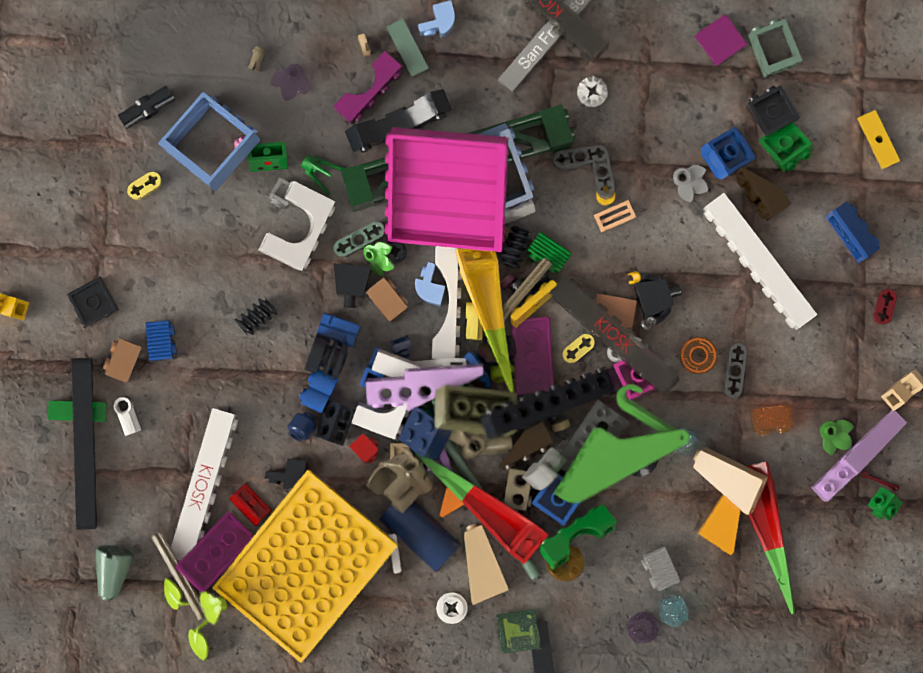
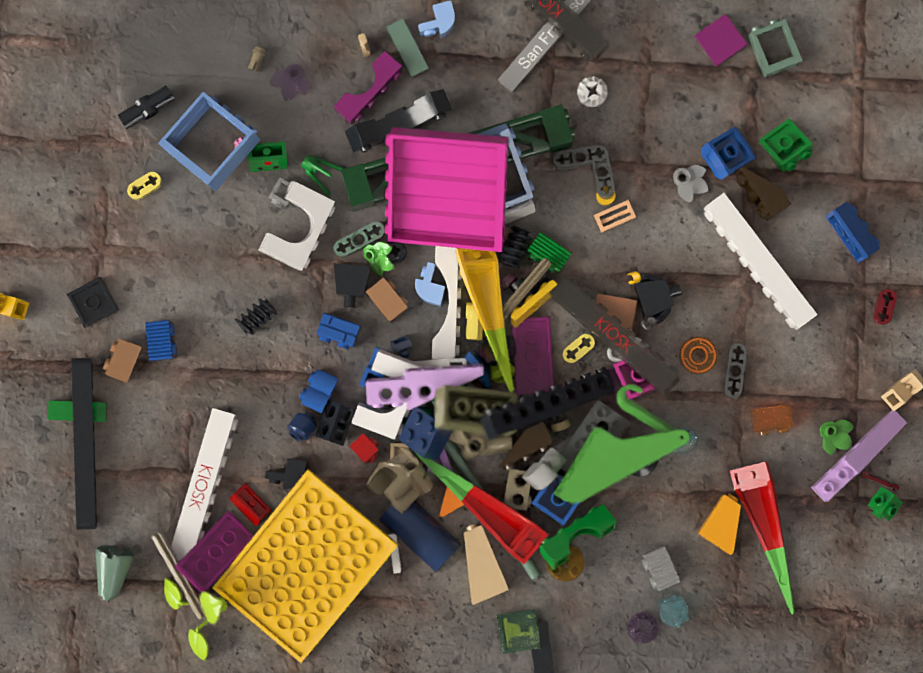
(128, 418): white piece -> none
(326, 356): black wheel -> none
(452, 617): white gear -> none
(731, 478): slope -> none
(772, 110): black plate -> none
(872, 129): yellow tile -> none

